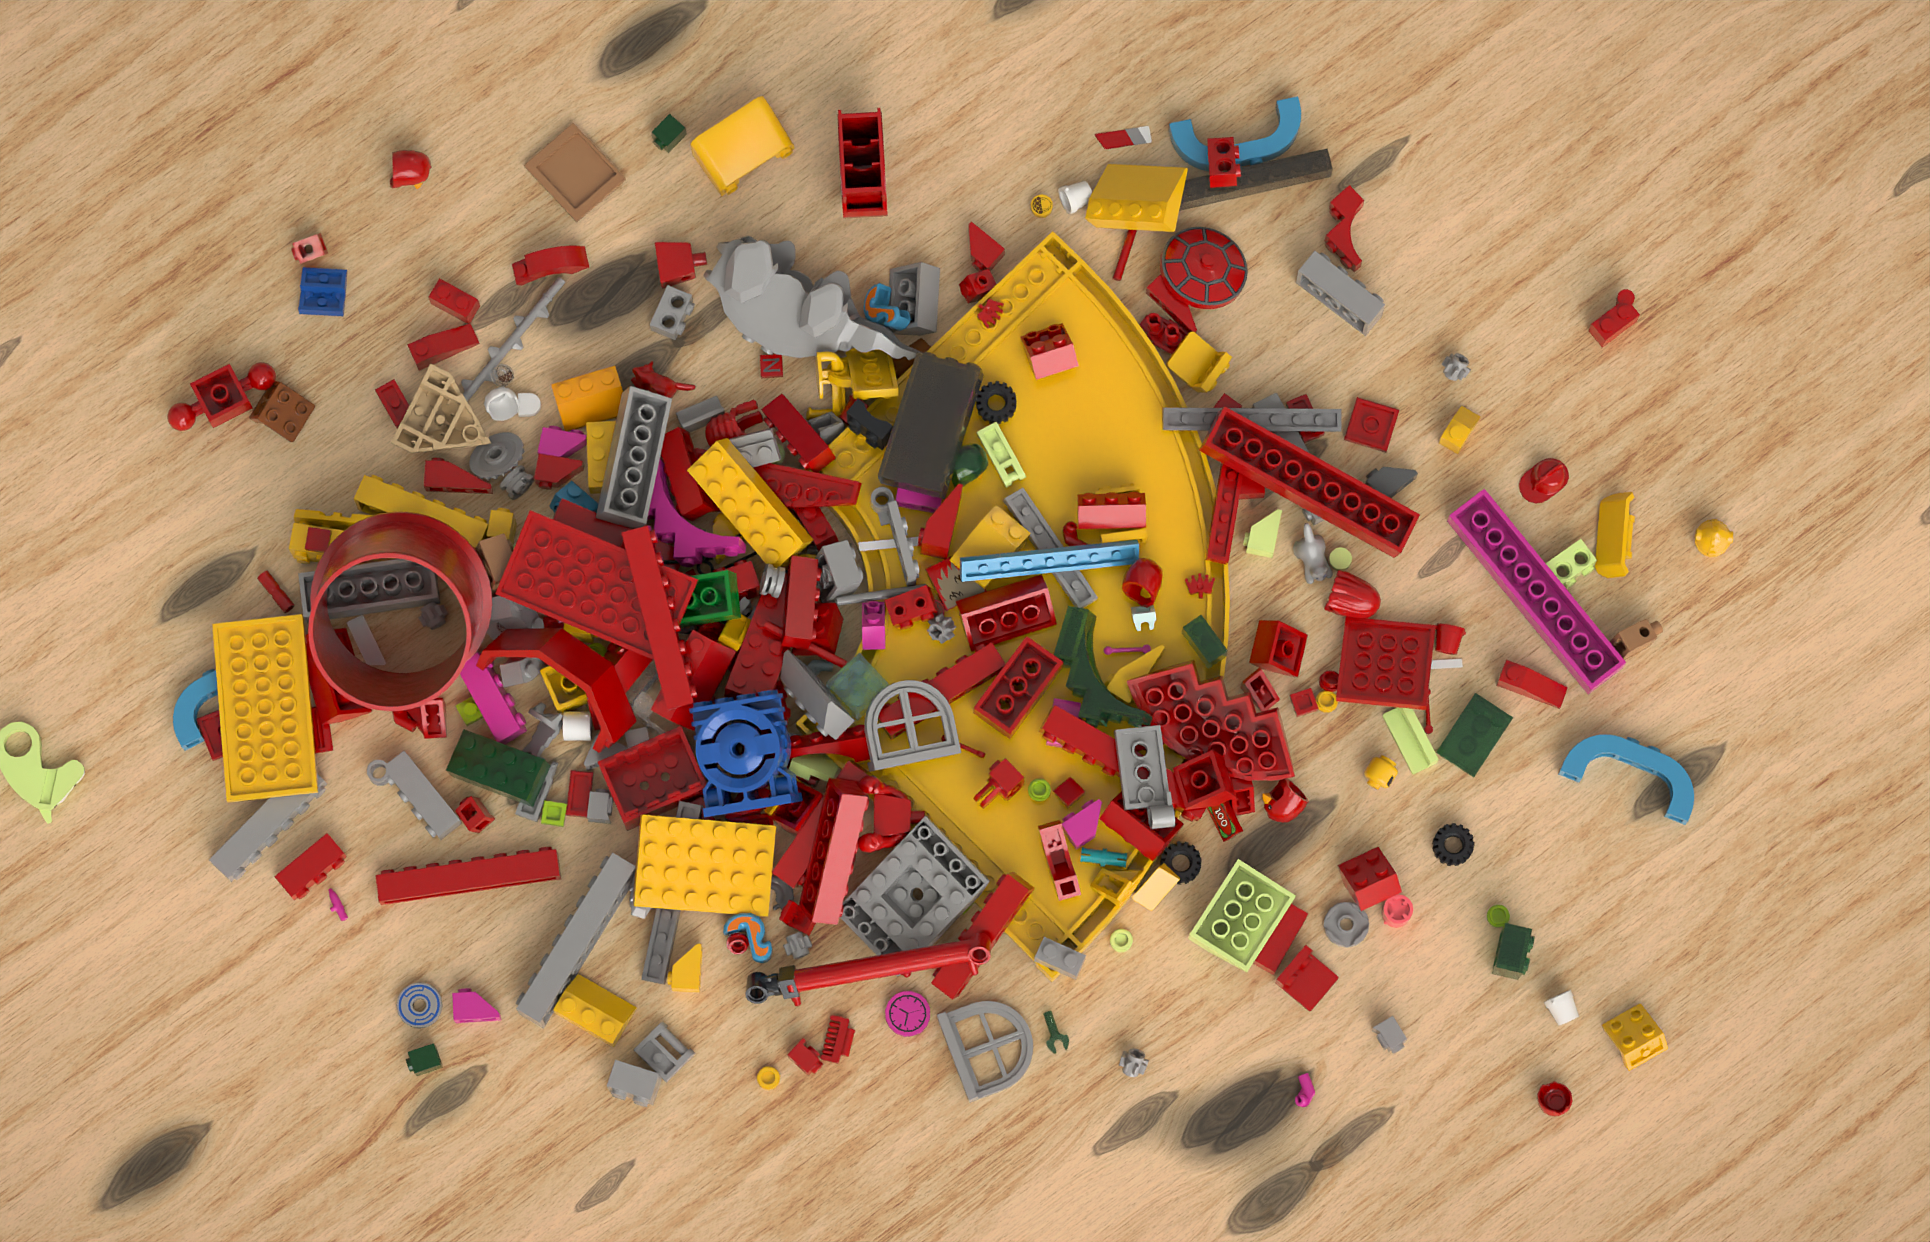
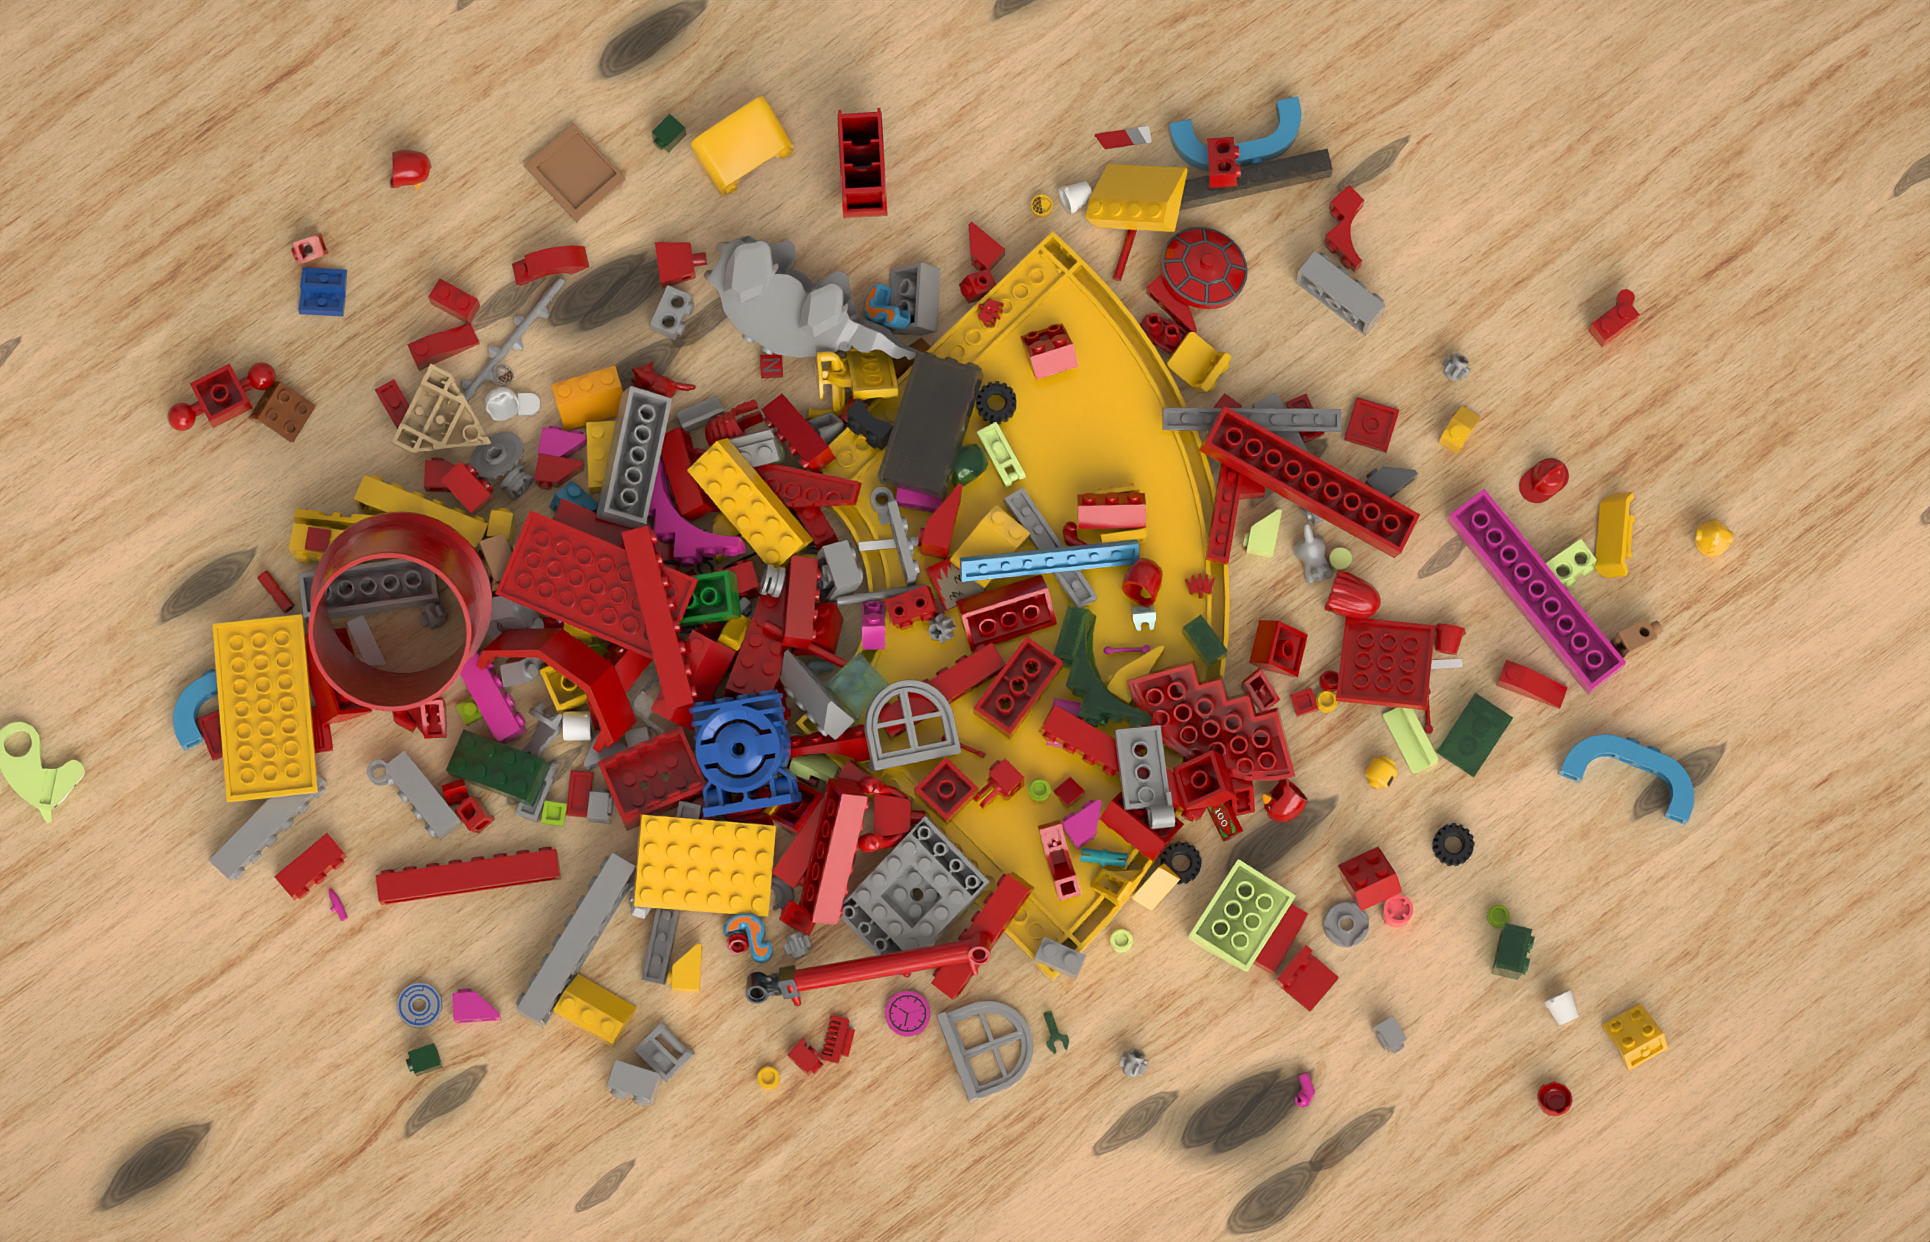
(455, 792): none -> red plate
(467, 487): none -> red brick
(946, 790): none -> red brick

